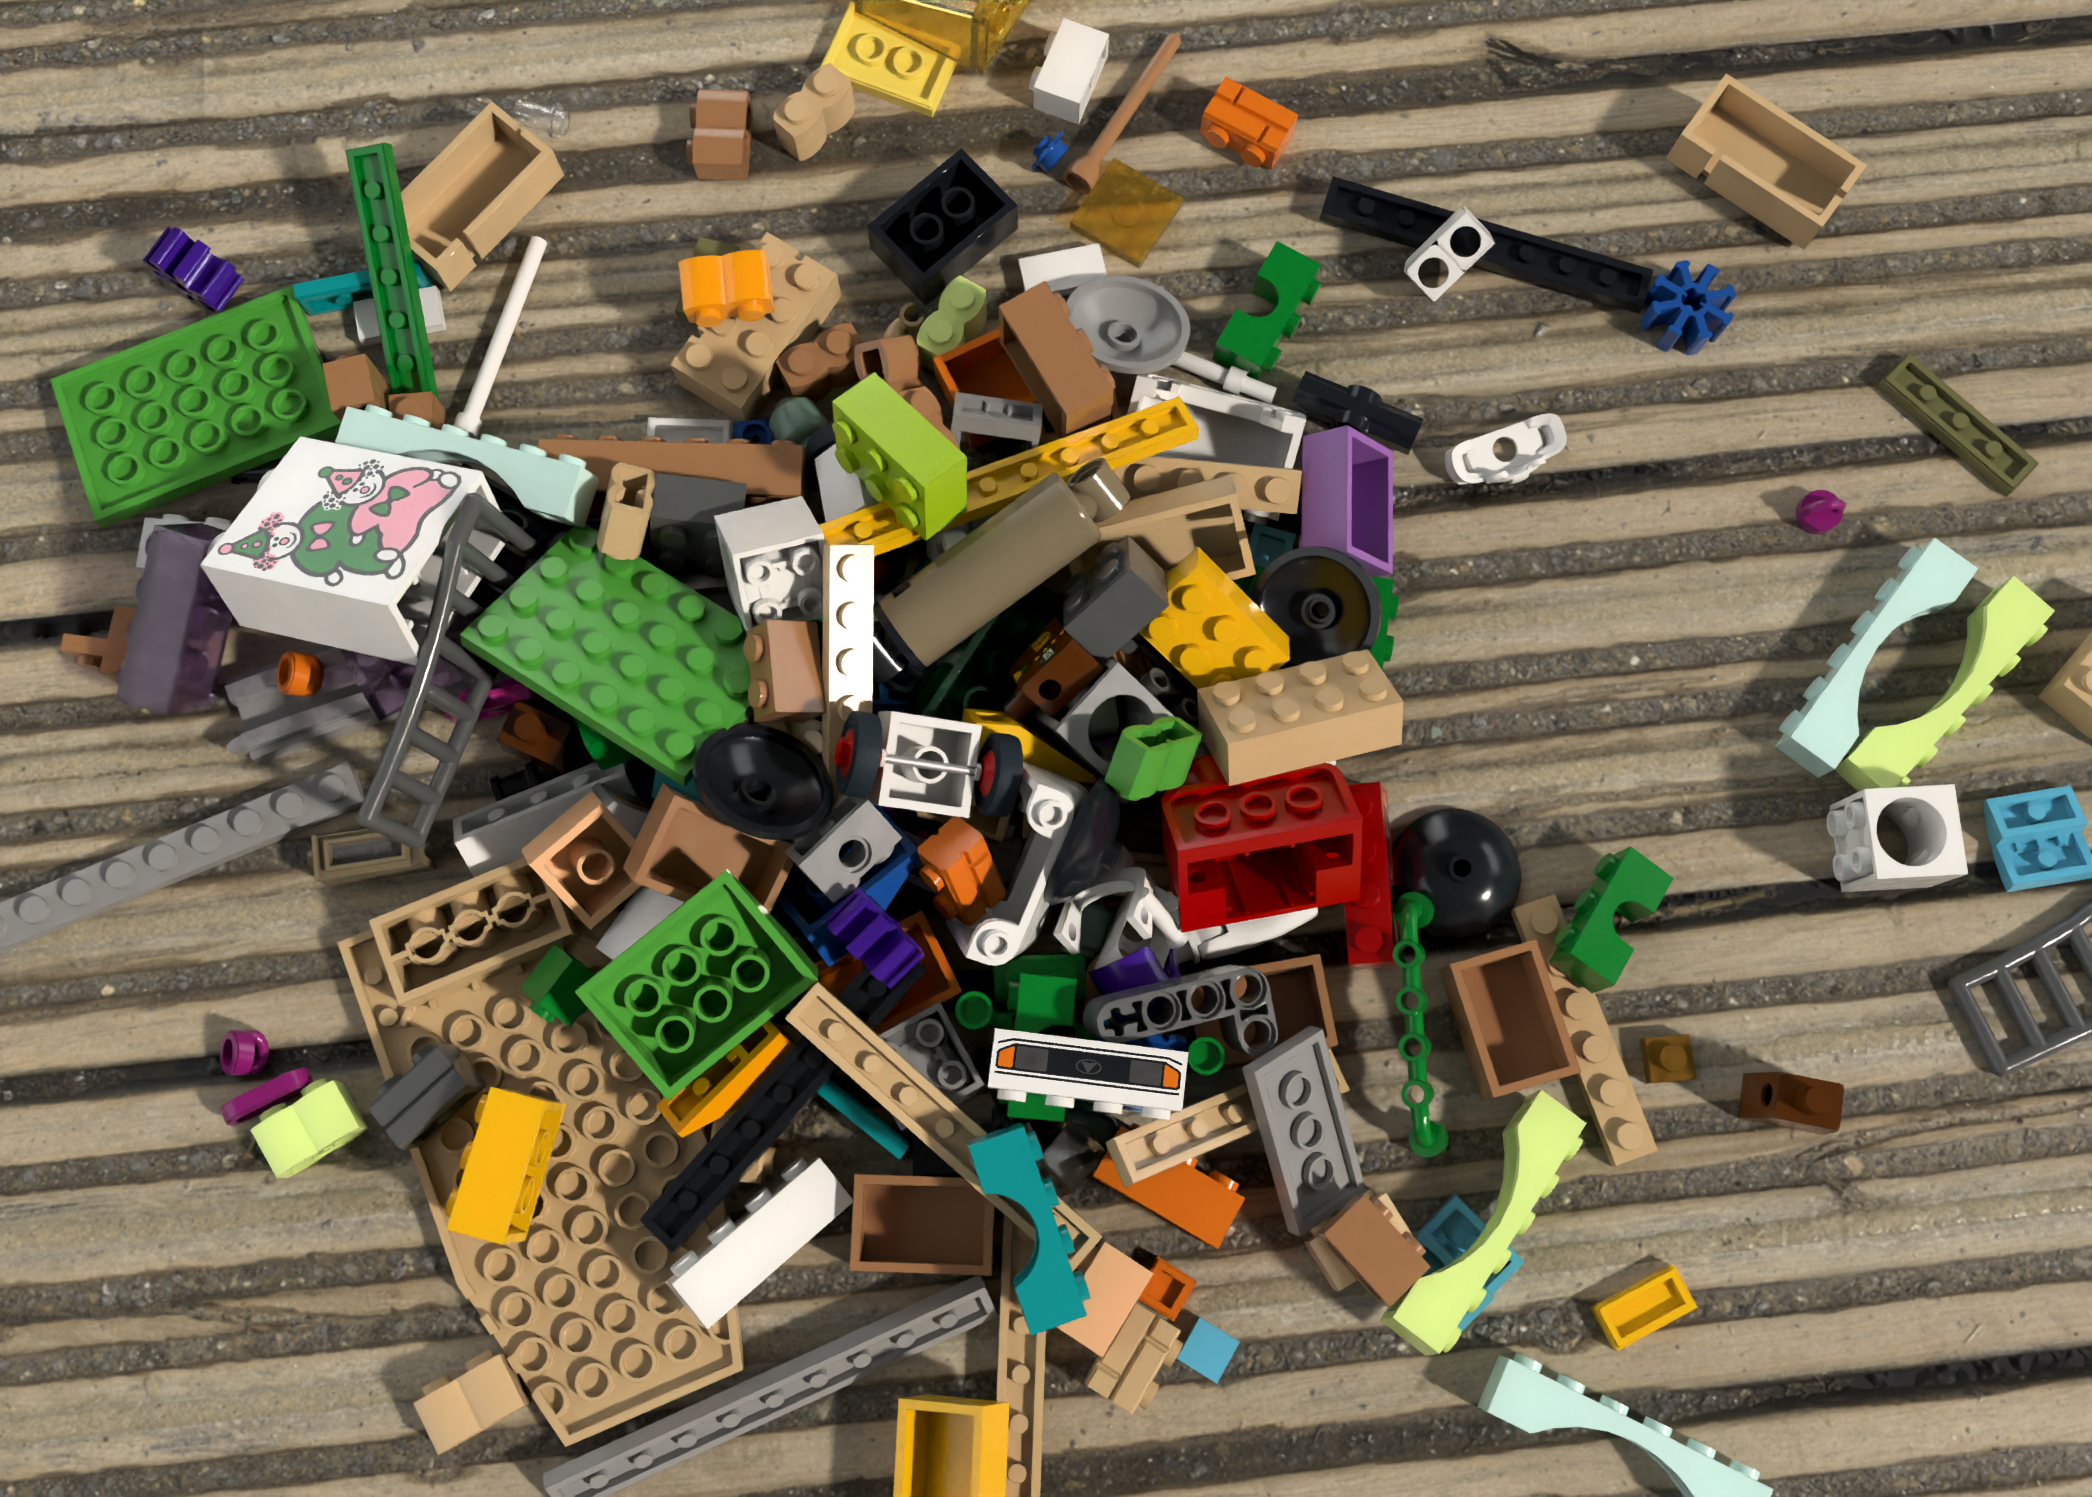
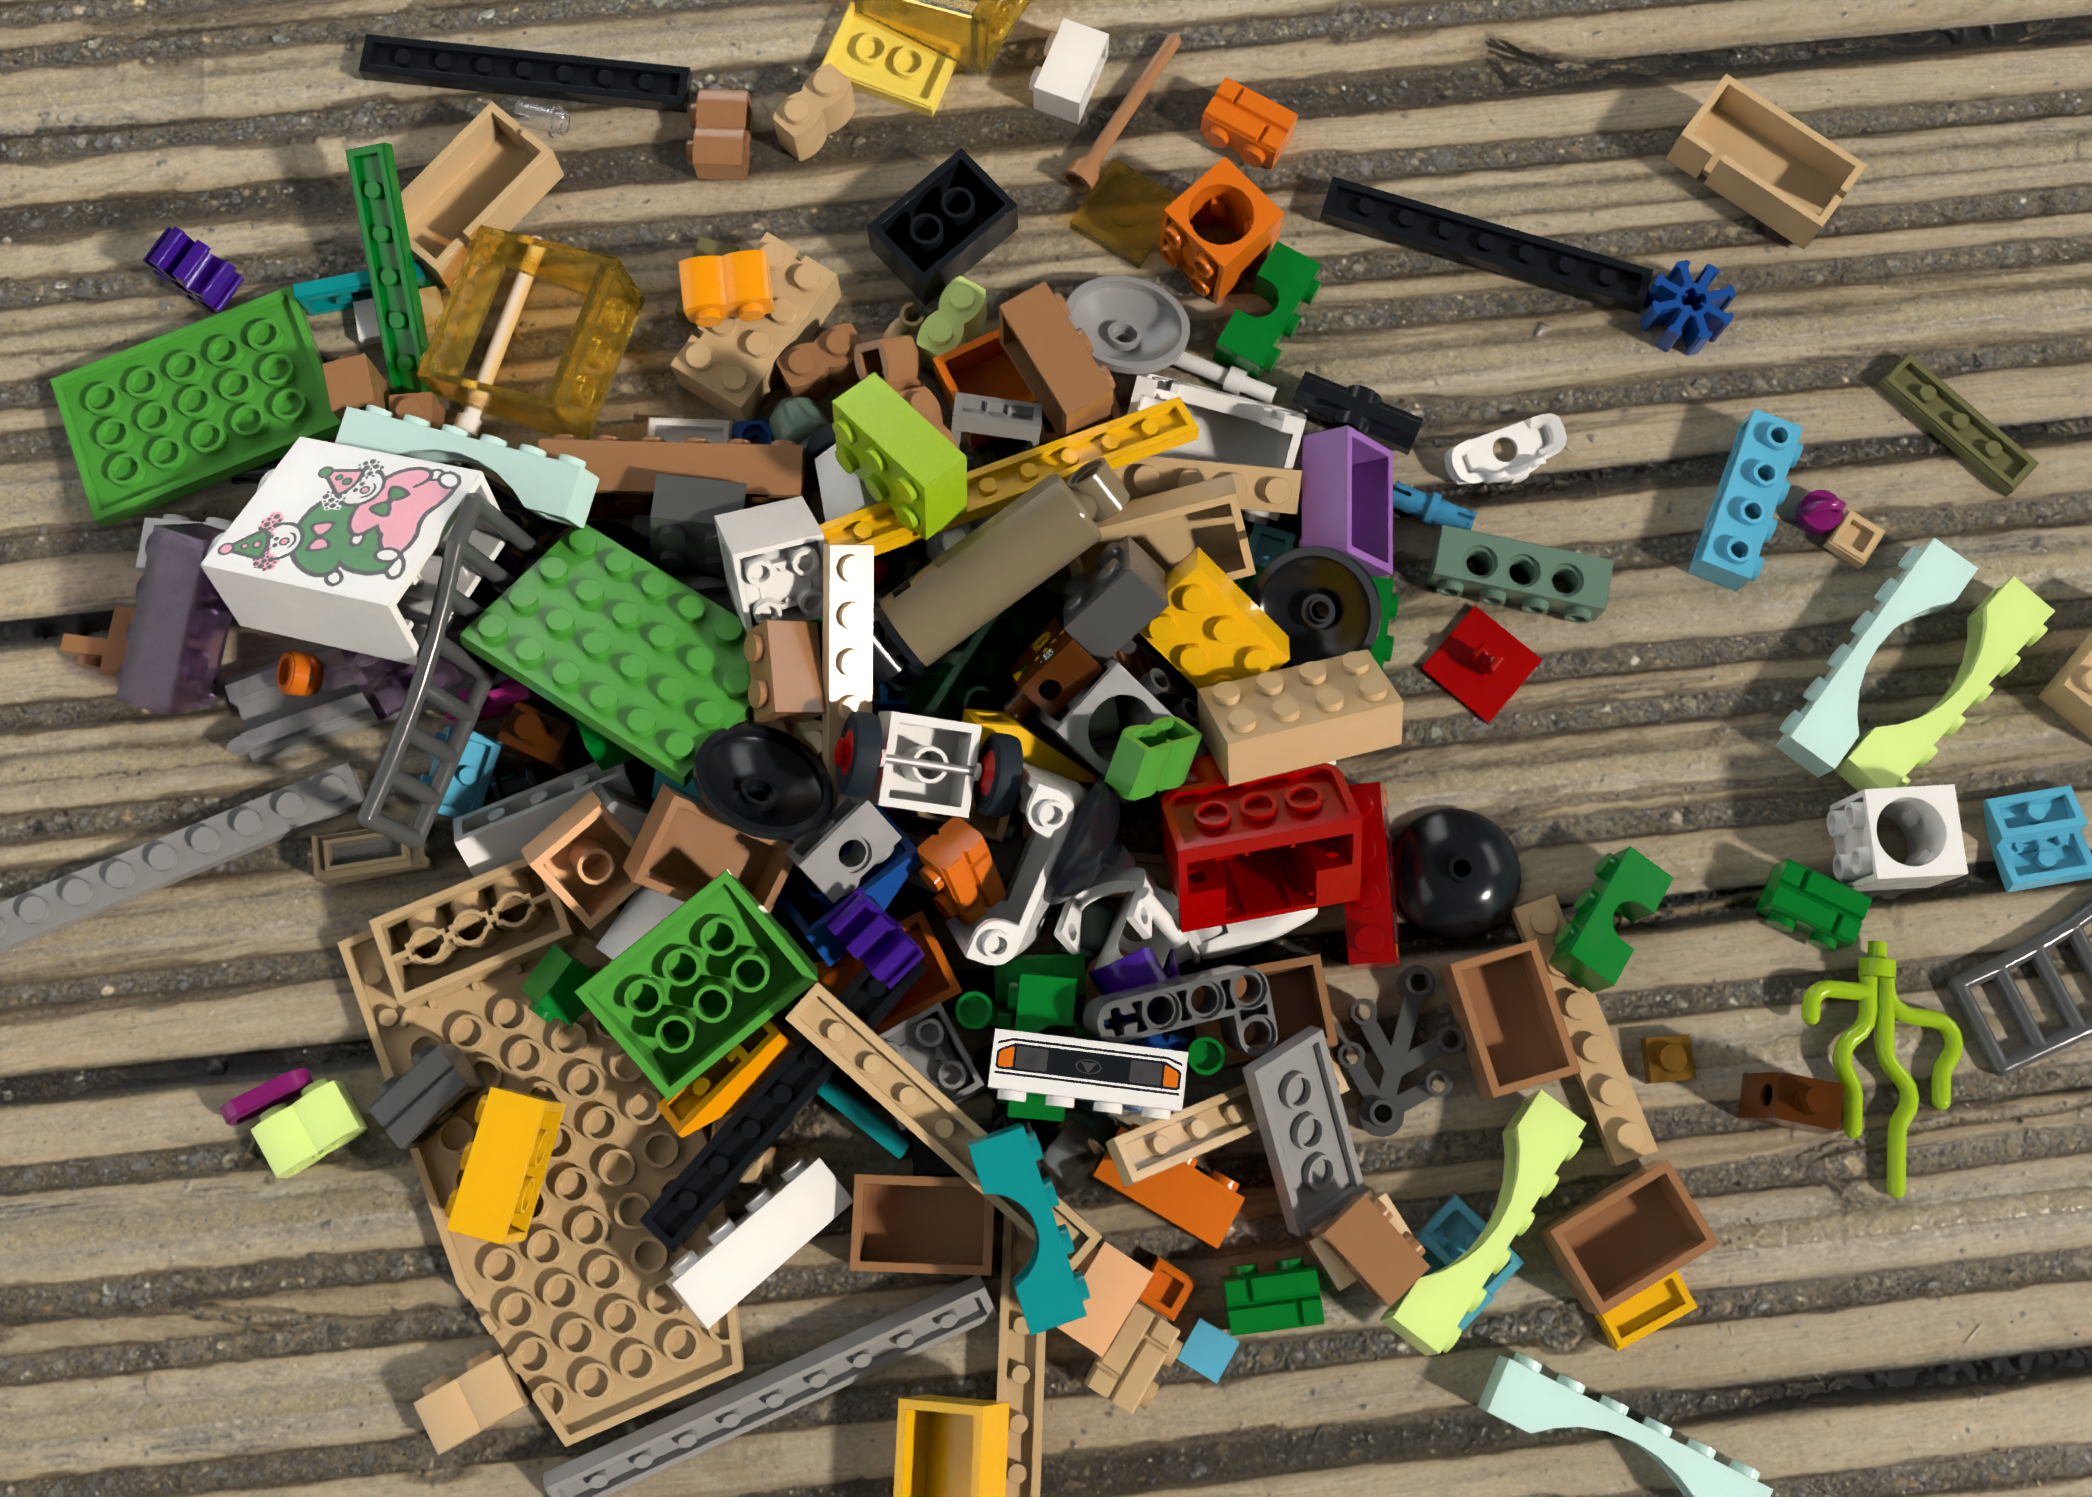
(239, 1050): magenta tile -> none
(471, 777): none -> medium azure bracket
(526, 73): none -> black plate
(590, 353): none -> clear yellow windscreen
(626, 511): tan brick -> none
(1049, 152): blue plate -> none
(1063, 269): white tile -> none
(1225, 199): none -> orange brick
(1271, 1298): none -> green brick
(1396, 1058): none -> dark grey plant
(1426, 1136): green bar -> none
(1431, 507): none -> dark azure pin
(1444, 251): white piece -> none
(1481, 664): none -> red piece
(1584, 574): none -> sand green brick
(1627, 1237): none -> medium nougat piece
(1747, 500): none -> medium azure brick
(1812, 905): none -> green brick
(1854, 539): none -> tan tile
(1879, 1008): none -> lime plant

